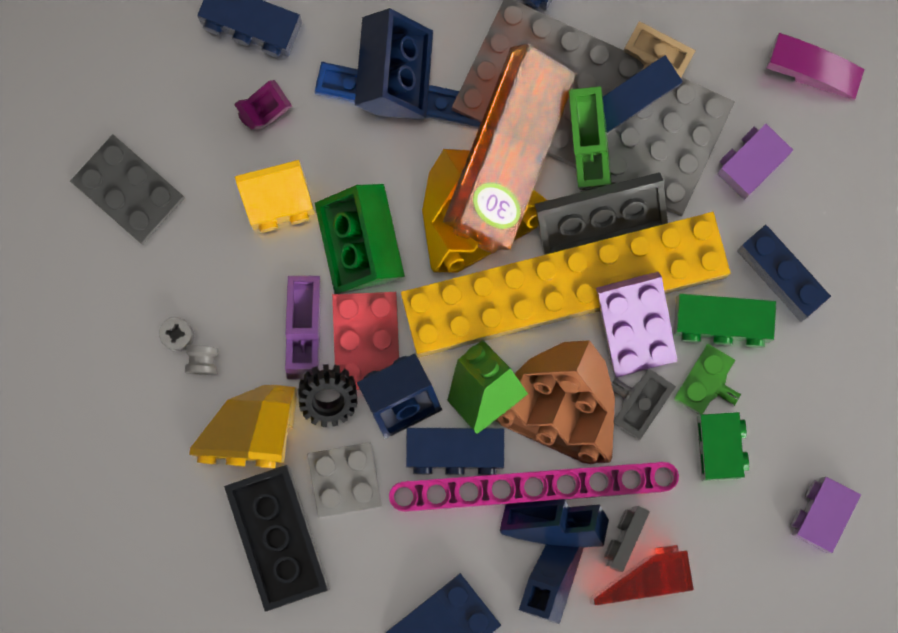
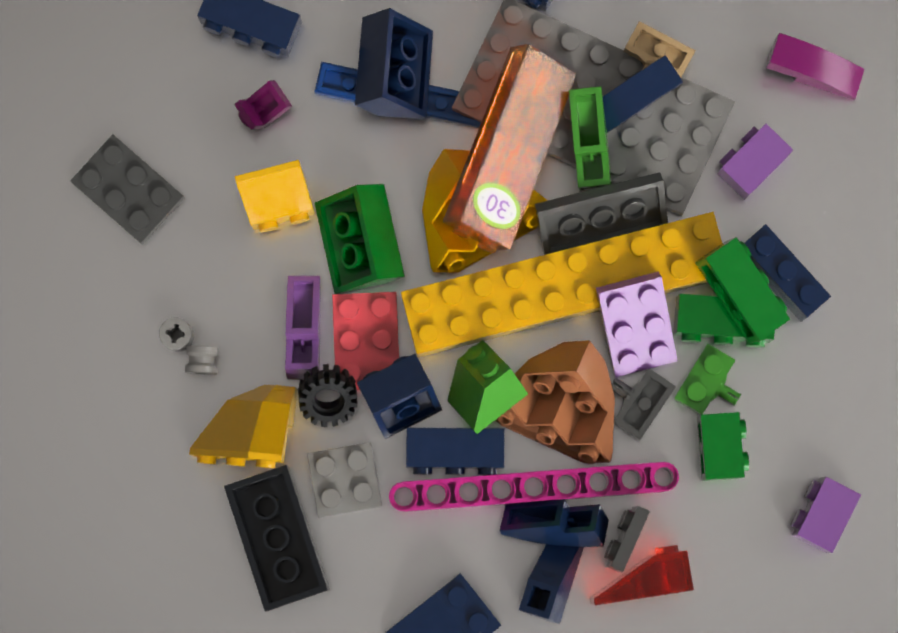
(743, 290): none -> green brick

